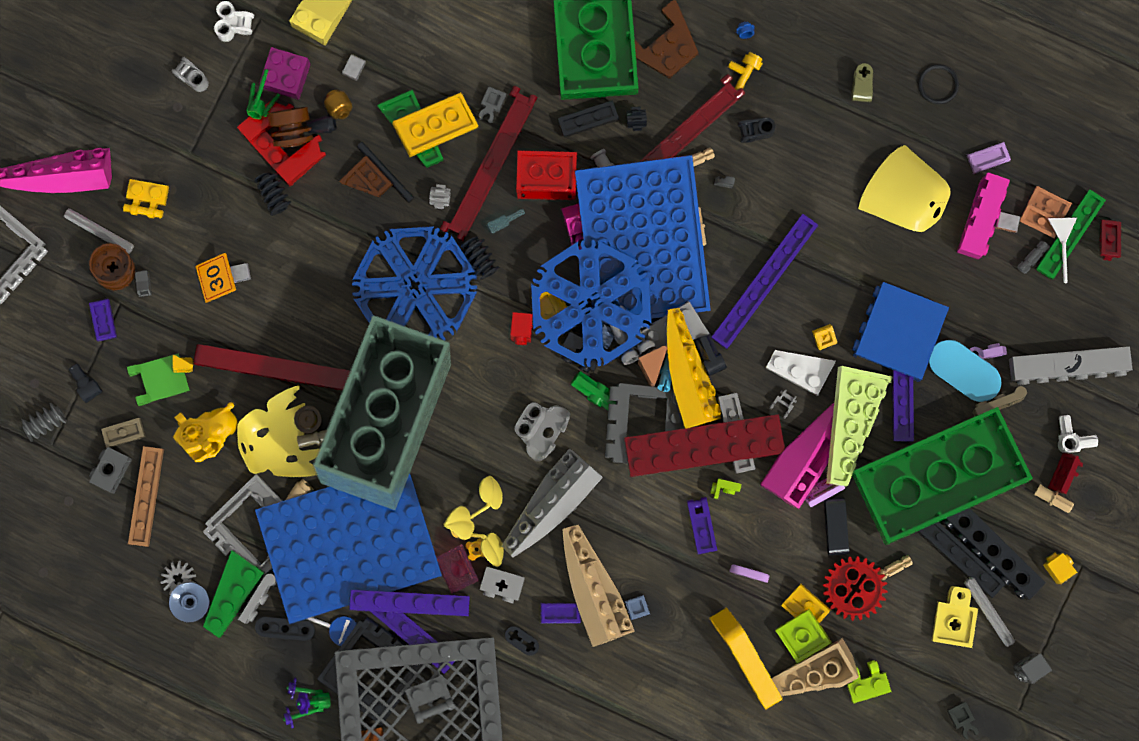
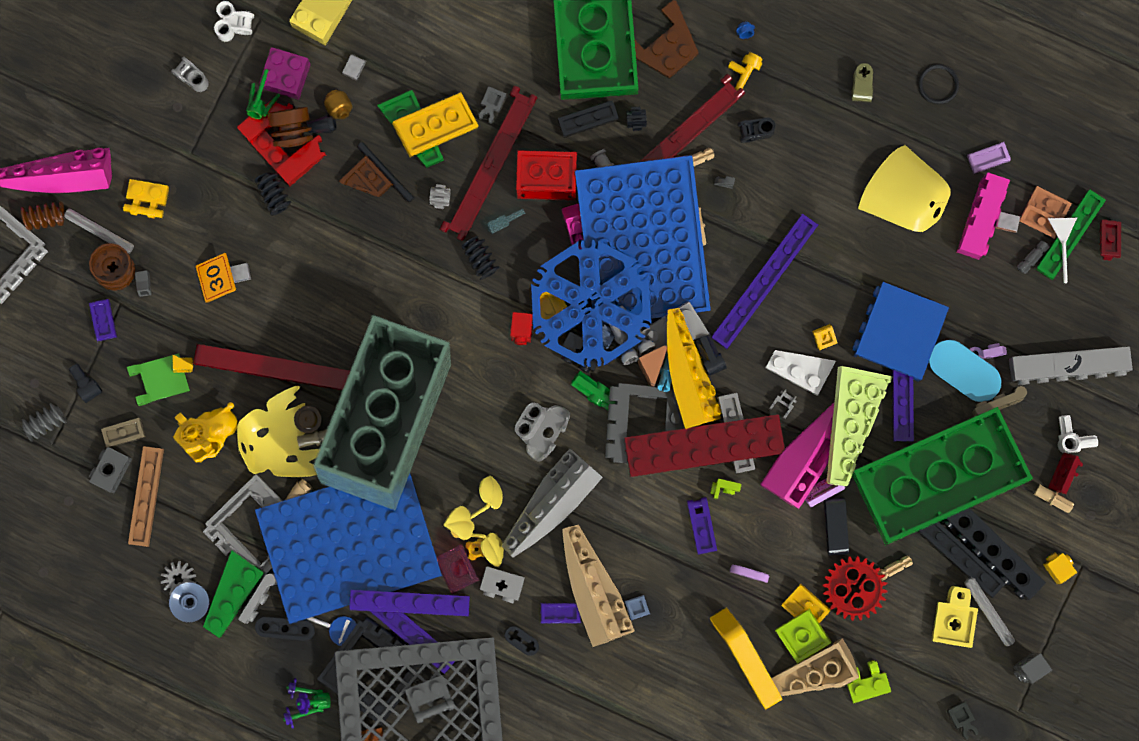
(44, 216): none -> reddish brown piece
(423, 268): blue plate -> none

